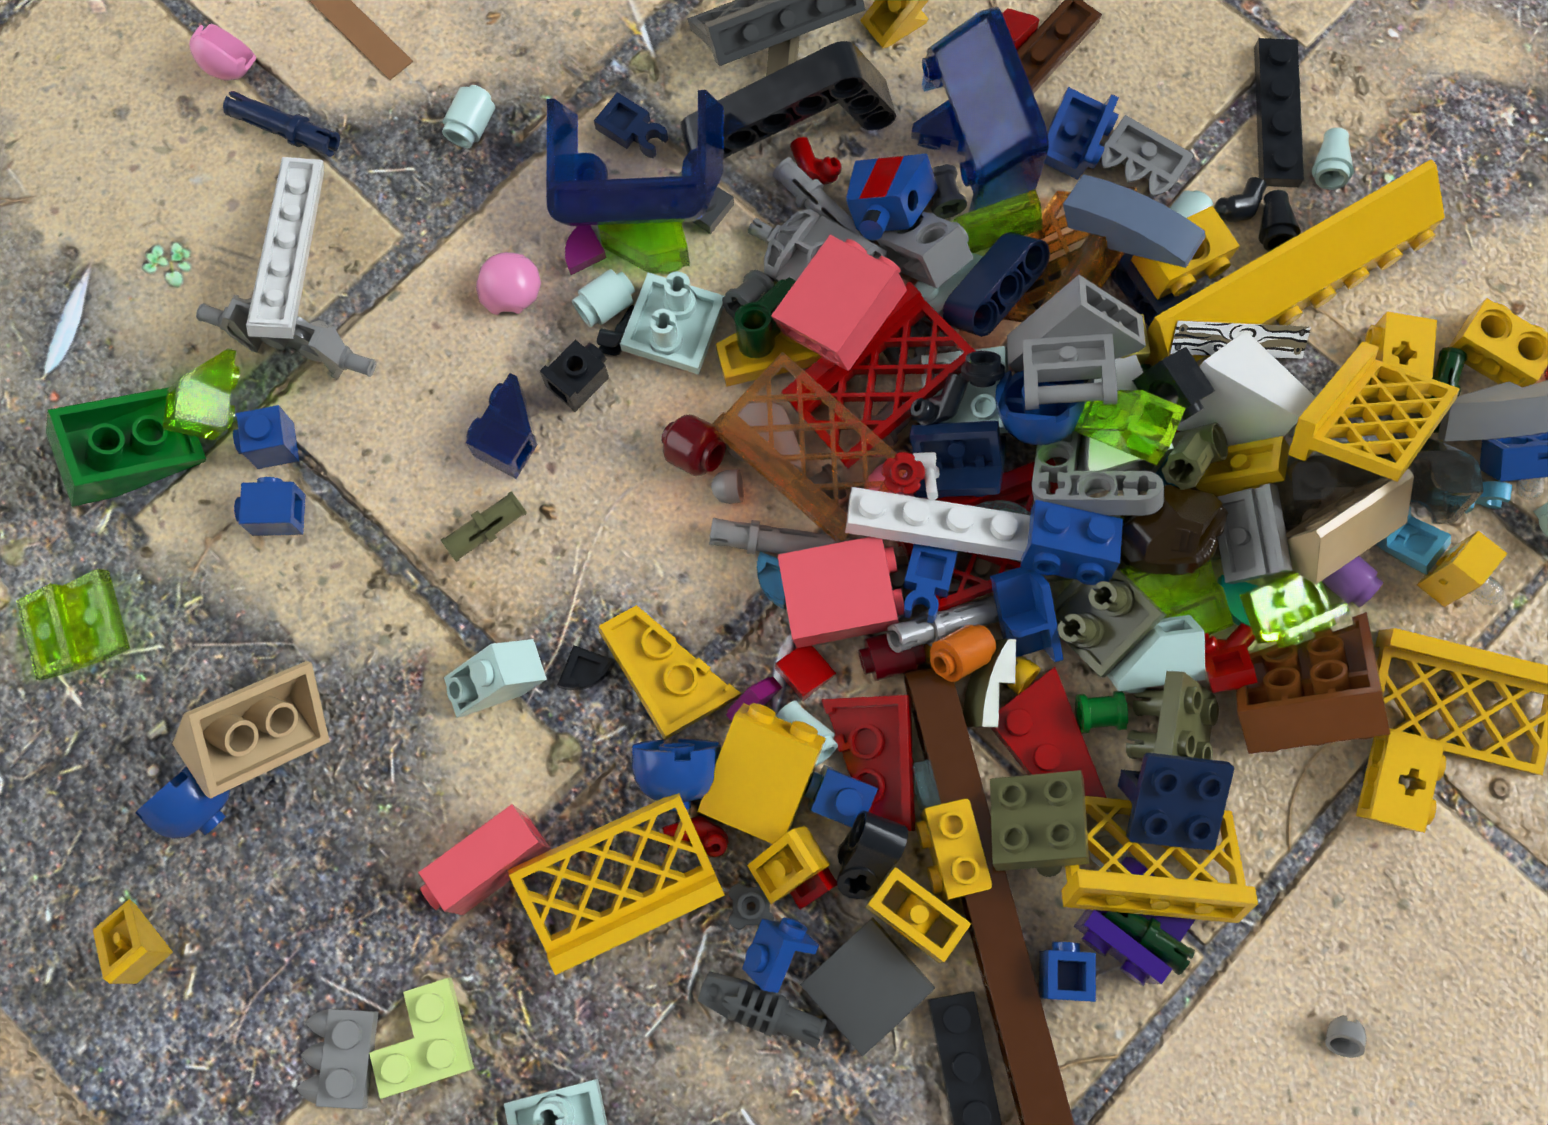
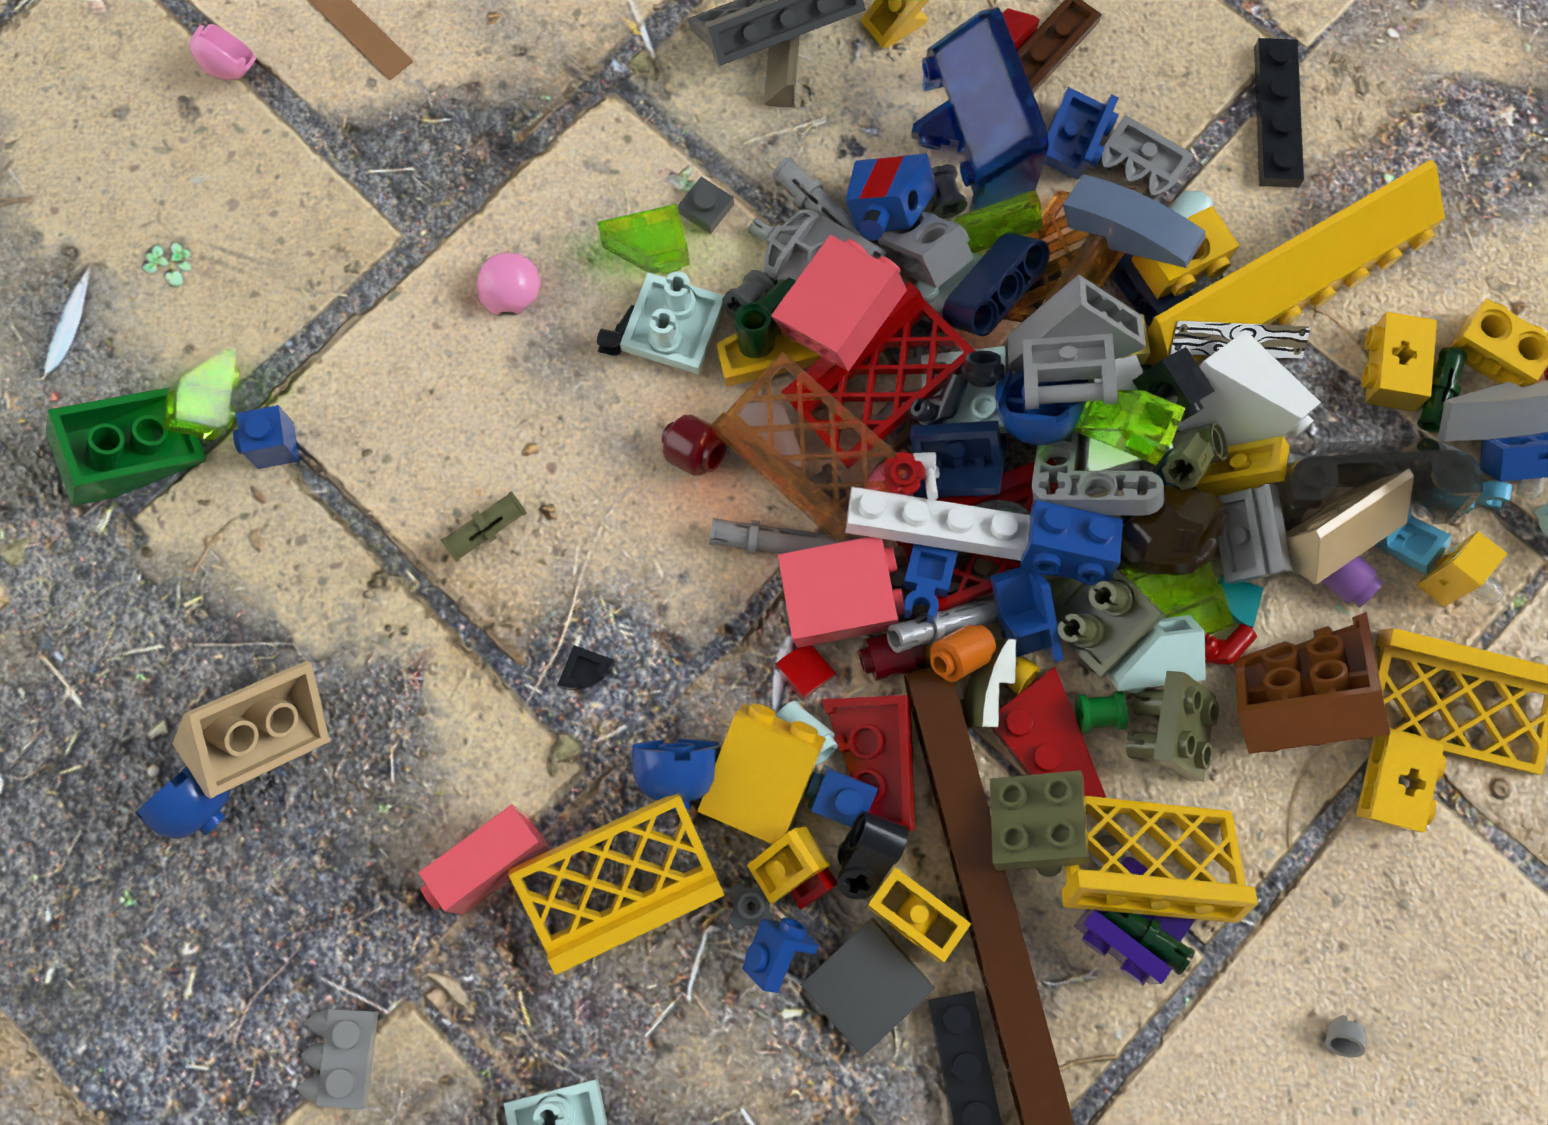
(72, 624): clear neon green slope -> none
(128, 945): yellow slope -> none
(271, 507): blue brick -> none
(286, 249): white tile -> none
(291, 127): dark blue pin -> none
(313, 340): light grey plate -> none
(437, 1046): yellowish green plate -> none
(468, 116): light aqua brick -> none
(494, 676): light aqua slope -> none
(505, 431): clear blue slope -> none
(576, 386): black brick -> none
(583, 195): clear blue windscreen -> none
(583, 249): magenta tile -> none
(604, 297): light aqua brick -> none
(628, 122): dark blue plate -> none
(663, 674): yellow wing -> none
(711, 835): red arm -> none
(728, 486): light grey hinge -> none
(758, 693): magenta tile -> none
(759, 1009): dark grey hinge -> none
(770, 579): dark azure tile -> none
(799, 91): black beam -> none
(824, 170): red arm -> none
(925, 785): clear light blue tile -> none
(955, 850): yellow bracket -> none
(1067, 973): blue brick -> none
(1177, 800): dark blue bracket -> none
(1230, 668): red plate -> none
(1242, 206): black arm -> none
(1277, 220): black cone -> none
(1287, 608): clear neon green bracket -> none
(1334, 161): light aqua cone -> none
(1344, 399): yellow fence -> none

